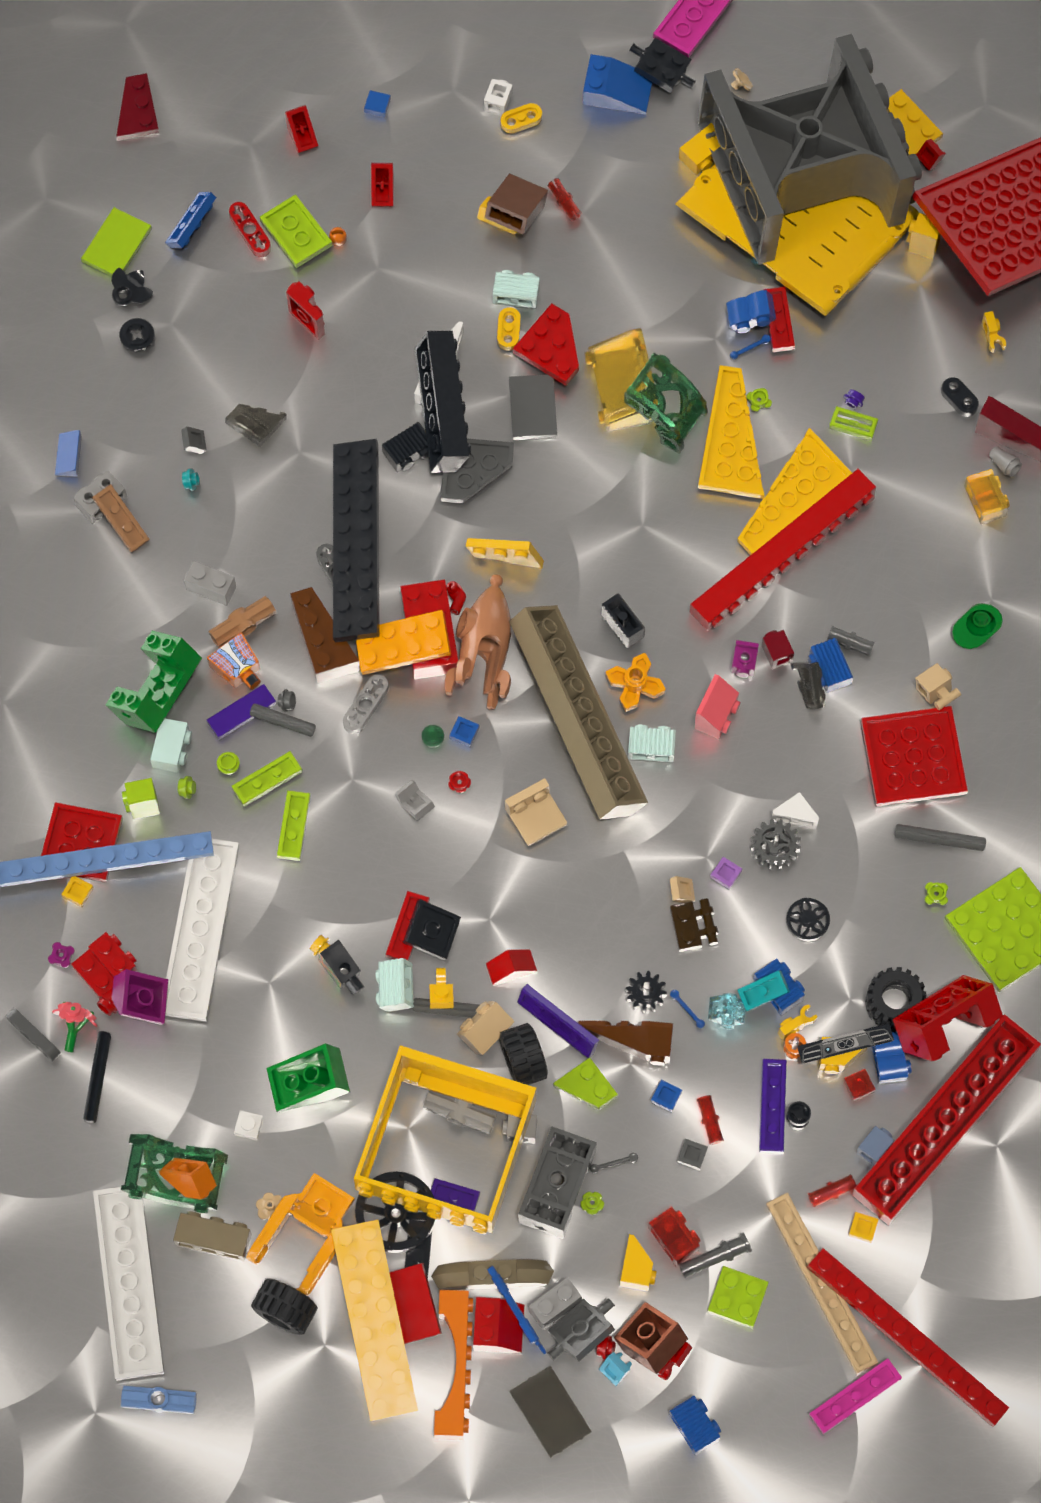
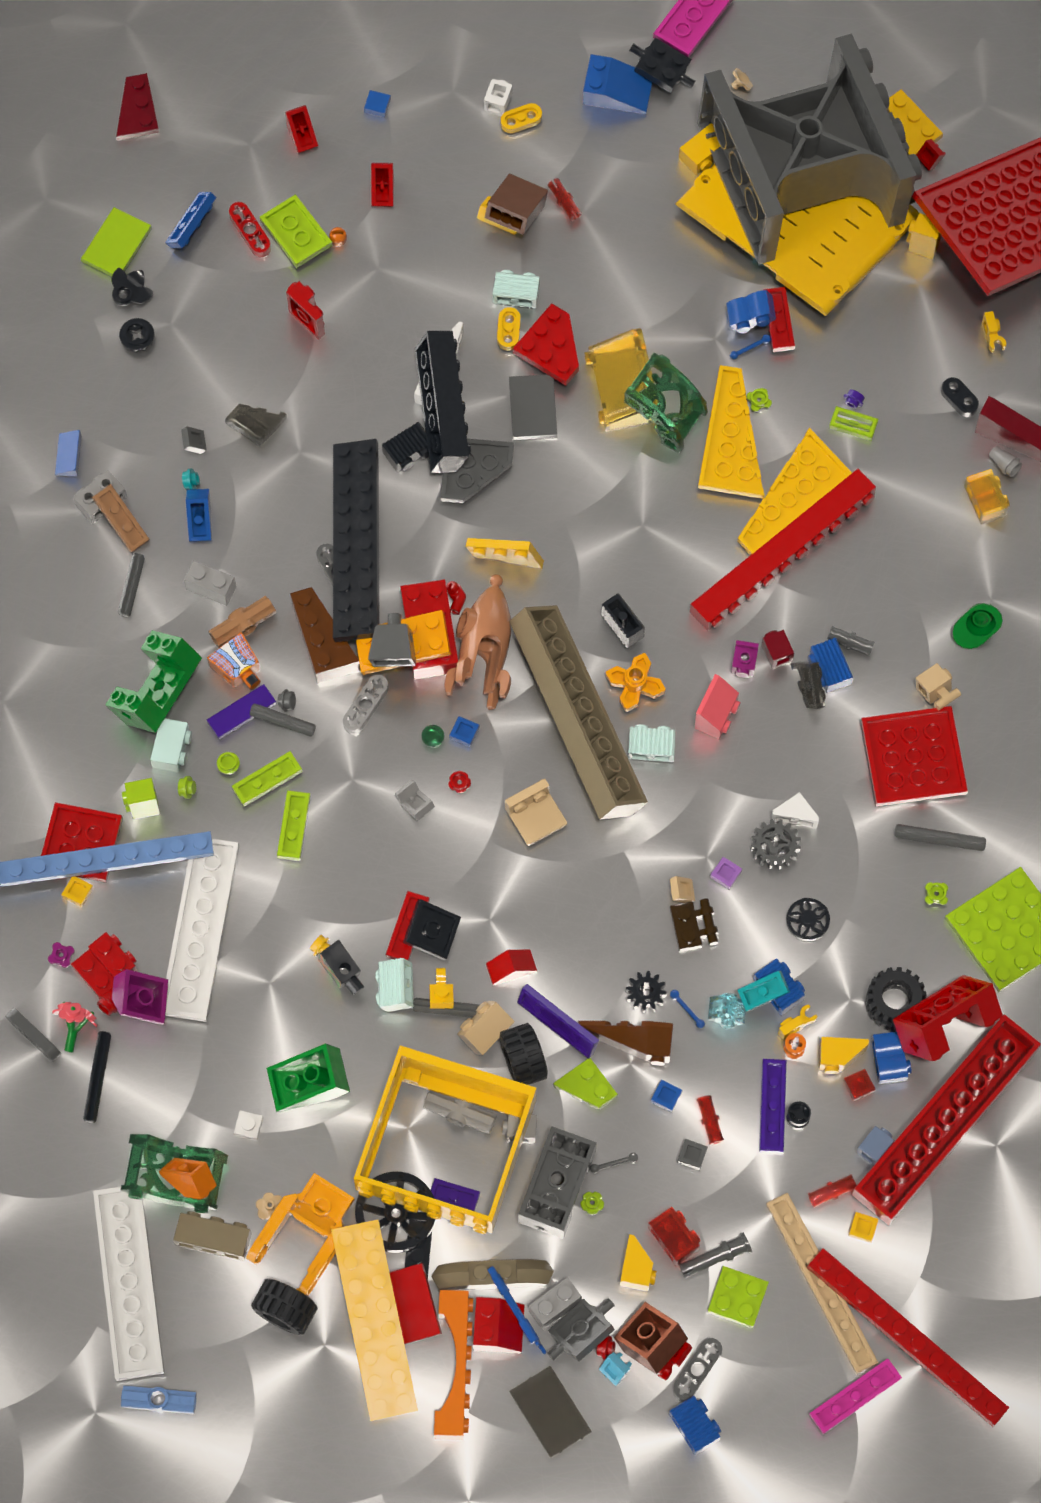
(131, 584): none -> dark grey axle
(198, 514): none -> blue slope
(392, 644): none -> dark grey torso
(687, 1371): none -> dark grey beam
(845, 1043): sticker -> none

